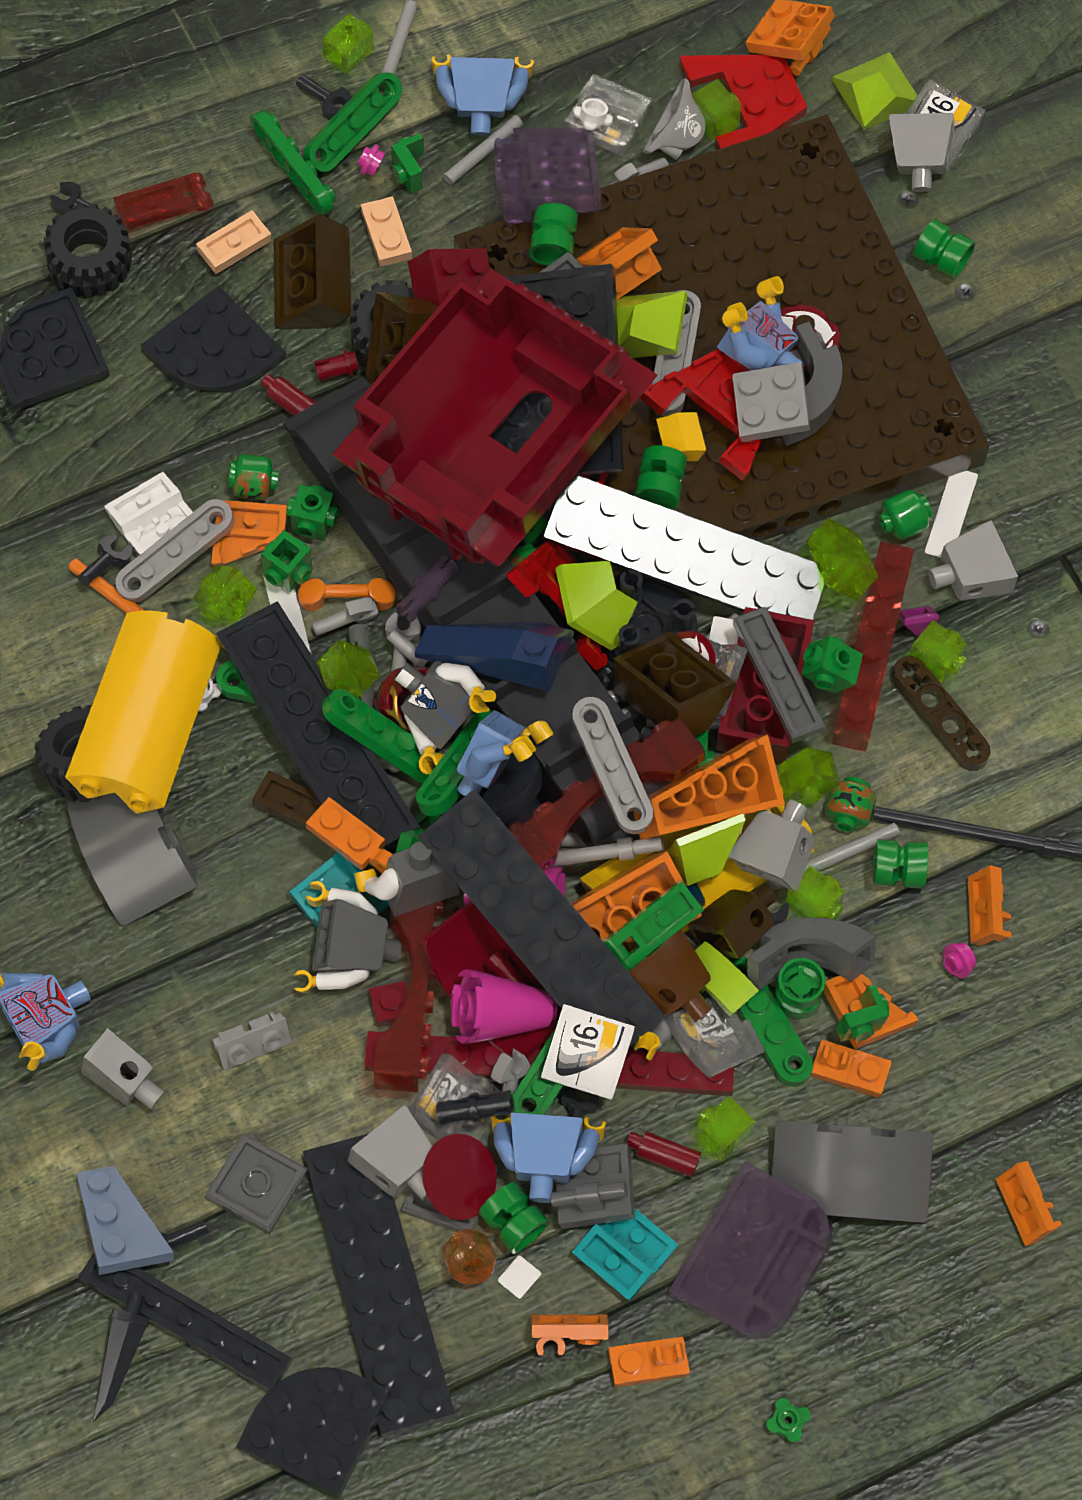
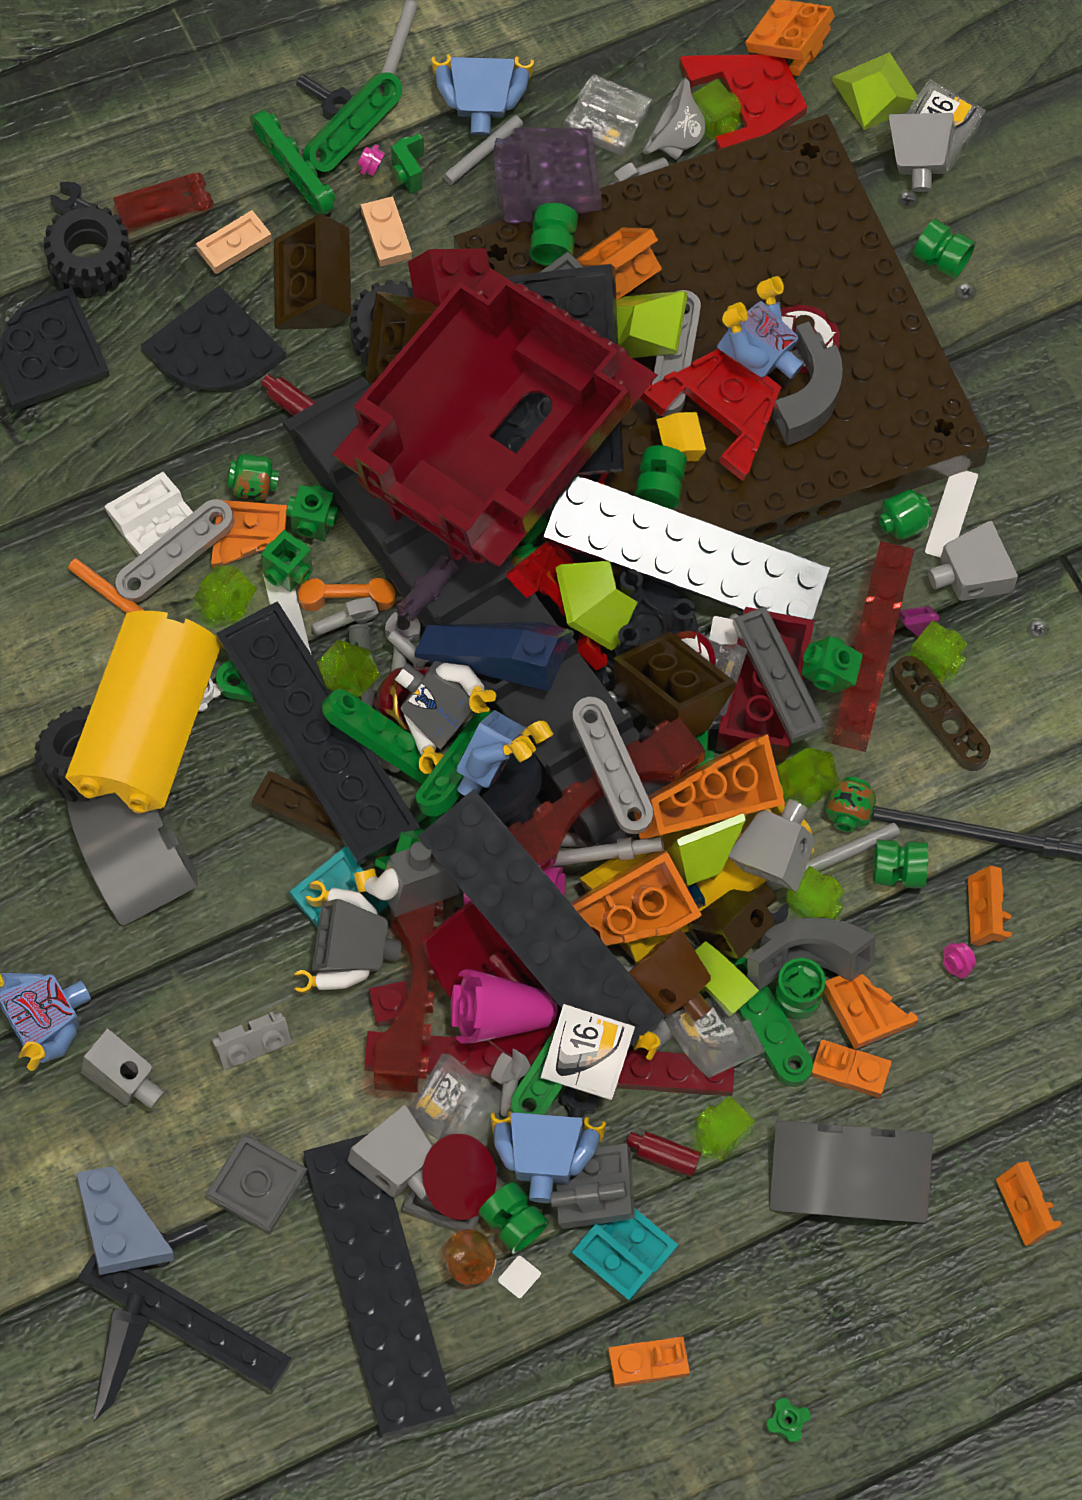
(107, 558): black bar -> none
(316, 1425): black plate -> none
(336, 366): dark red pin -> none
(348, 43): clear neon green brick -> none
(348, 836): orange plate -> none
(475, 1107): black pin -> none
(585, 1328): orange plate -> none
(593, 114): white plate -> none
(654, 924): green plate -> none
(756, 1255): clear purple plate -> none
(771, 402): light grey plate -> none
(842, 559): clear neon green brick -> none
(864, 1022): green bracket -> none

